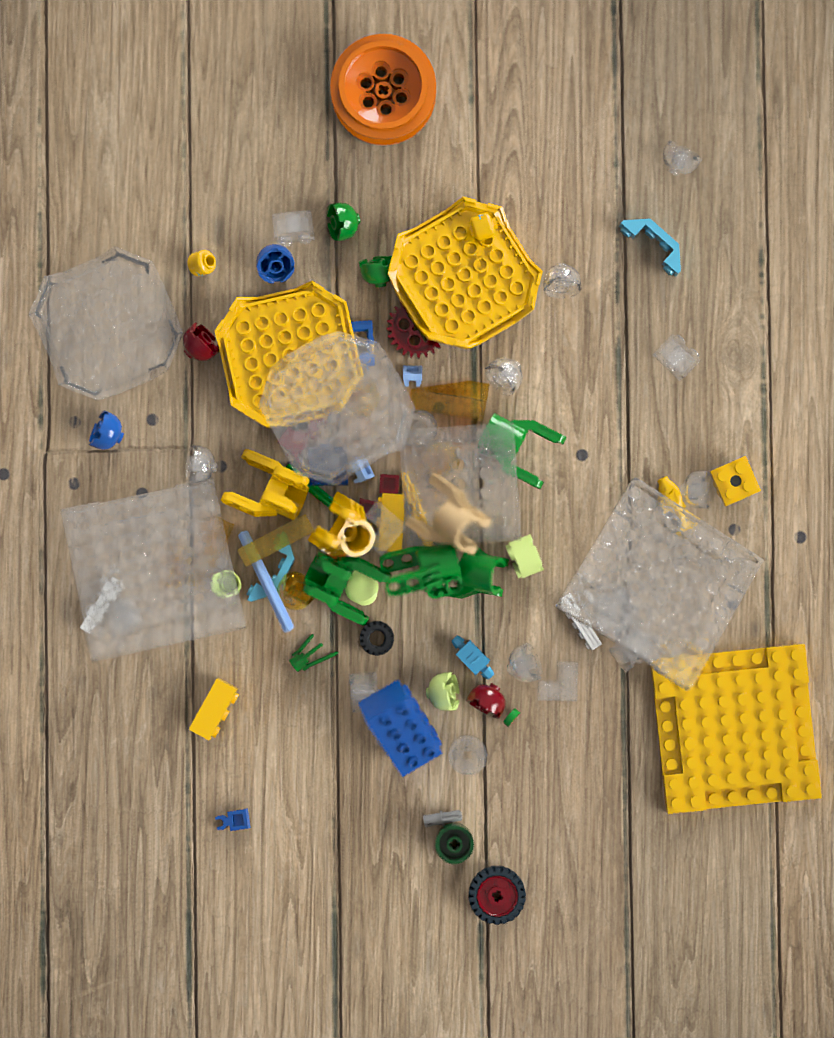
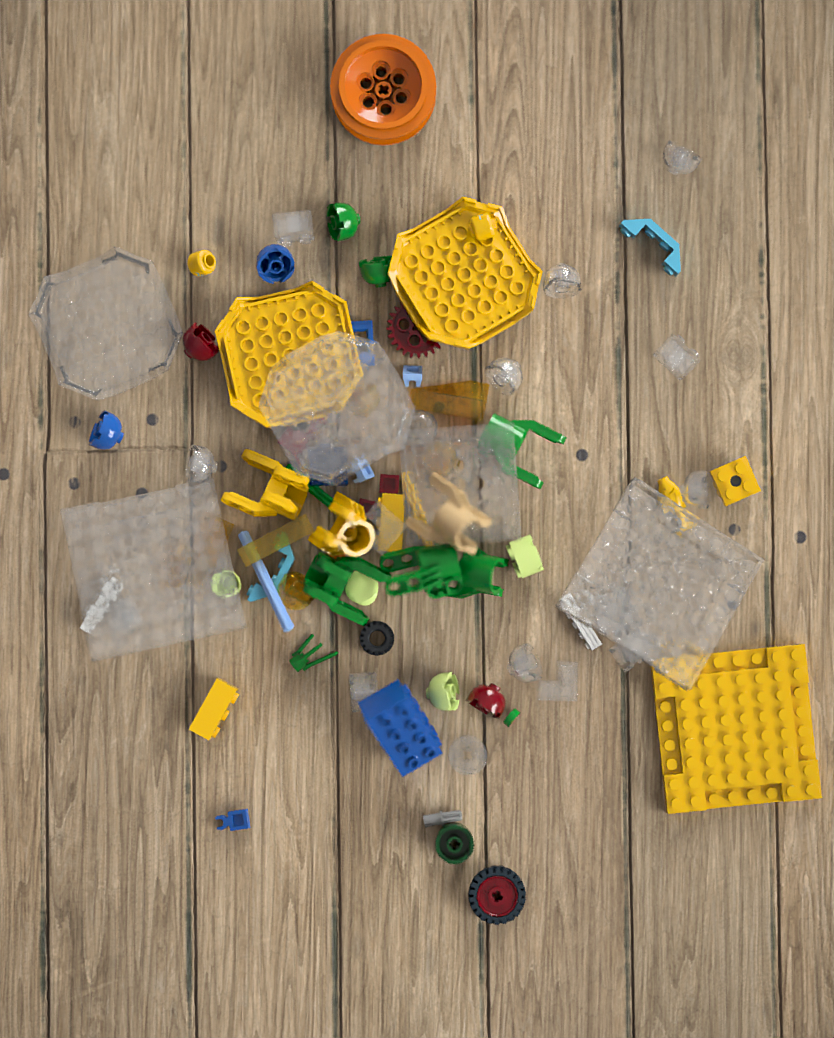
(472, 657): dark azure piece -> none

